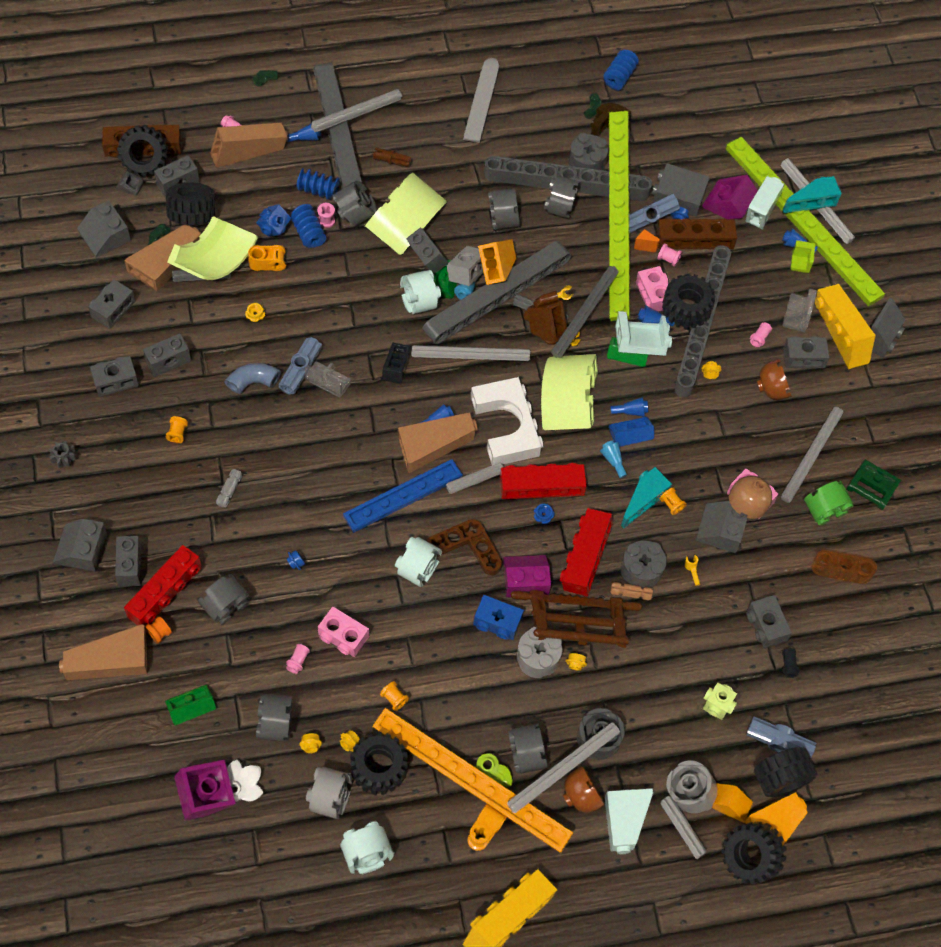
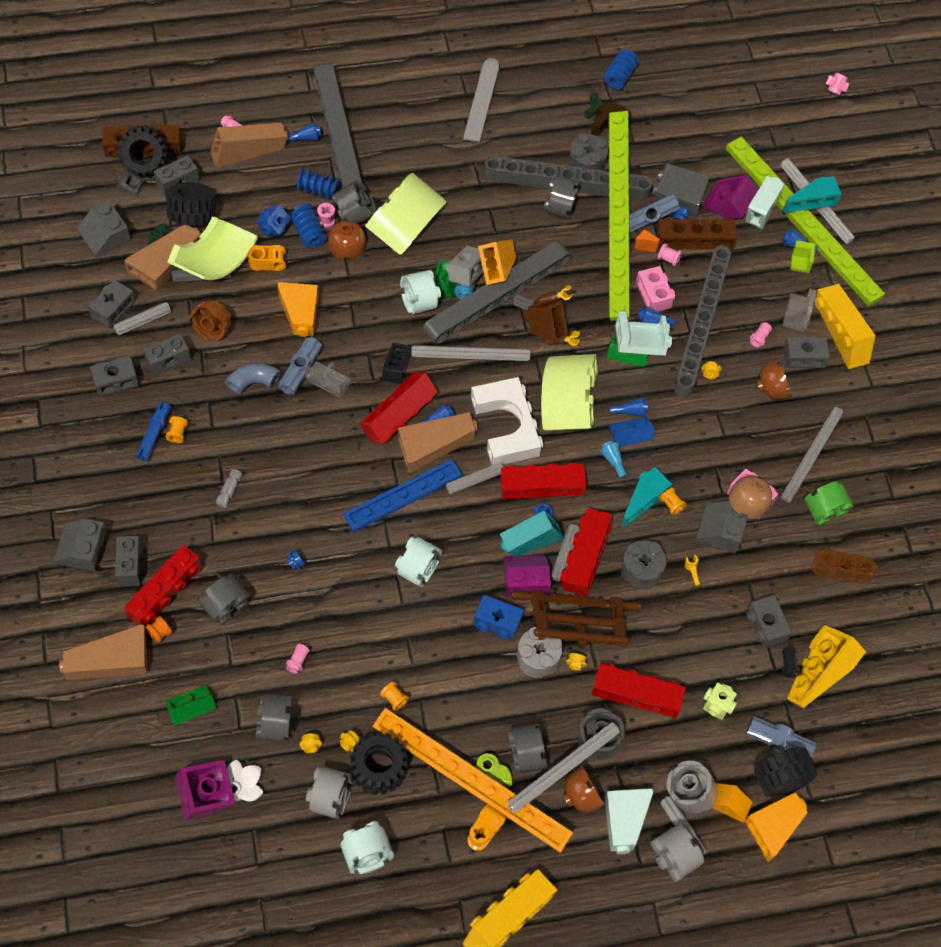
(62, 454): dark grey gear -> none
(142, 318): none -> light grey axle
(157, 423): none -> blue pin
(211, 319): none -> dark orange cylinder
(255, 308): yellow plate -> none
(265, 75): clear green arm -> none
(299, 306): none -> light orange slope
(346, 240): none -> dark orange cylinder
(347, 628): bright pink brick -> none
(356, 110): light grey axle -> none
(391, 157): reddish brown axle -> none
(398, 408): none -> red brick
(427, 250): dark grey brick -> none
(473, 540): reddish brown beam -> none
(503, 209): dark grey brick -> none
(531, 534): none -> teal slope
(567, 545): none -> light grey axle
(584, 312): dark grey axle -> none
(631, 591): medium nougat axle -> none
(638, 690): none -> red brick
(677, 852): none -> light grey brick
(691, 288): black tyre -> none
(737, 855): black tyre -> none
(830, 659): none -> yellow wedge
(837, 83): none -> bright pink gear
(876, 479): dark green plate -> none
(887, 328): dark grey slope -> none

